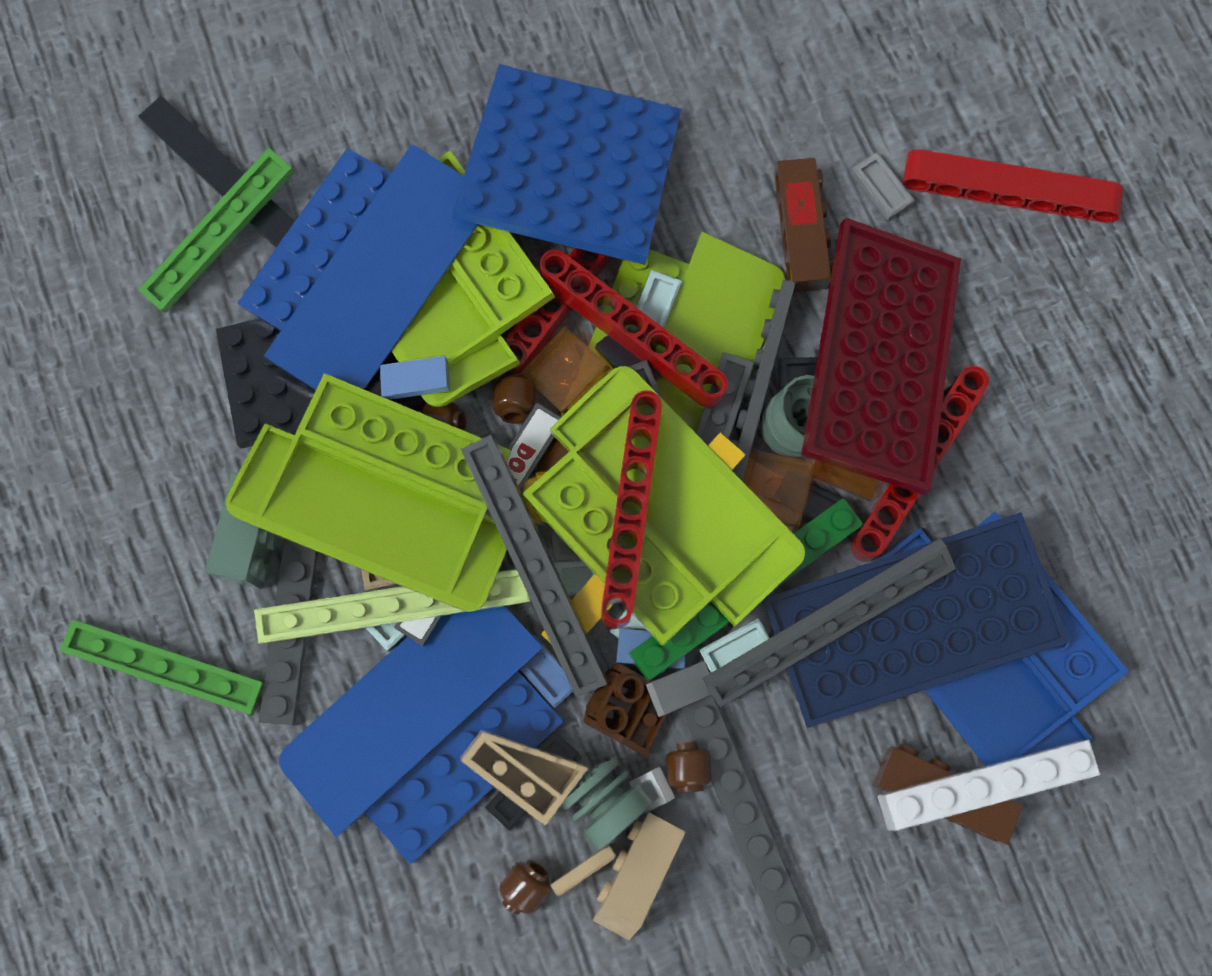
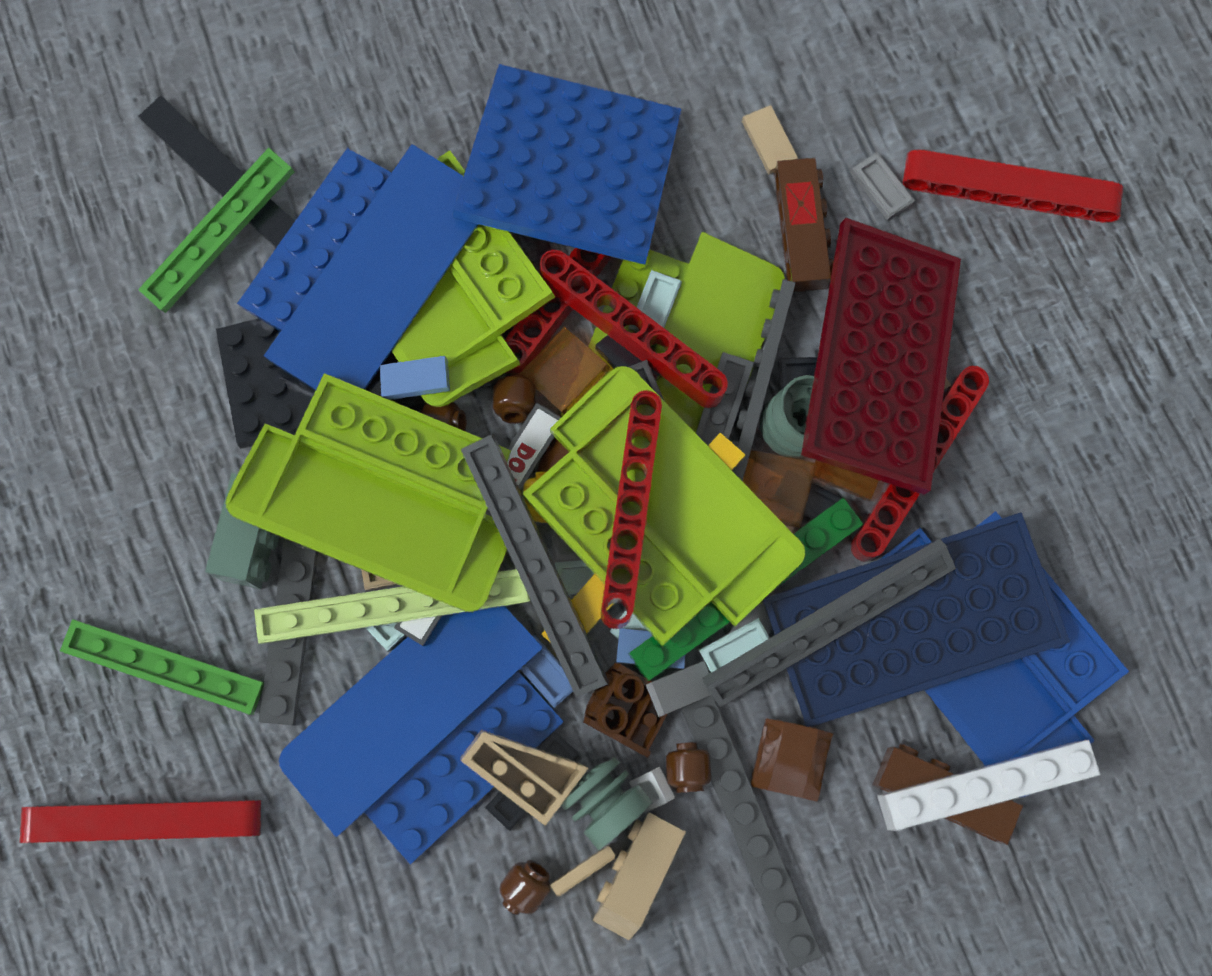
(140, 821): none -> red beam
(768, 137): none -> tan tile
(791, 759): none -> reddish brown slope

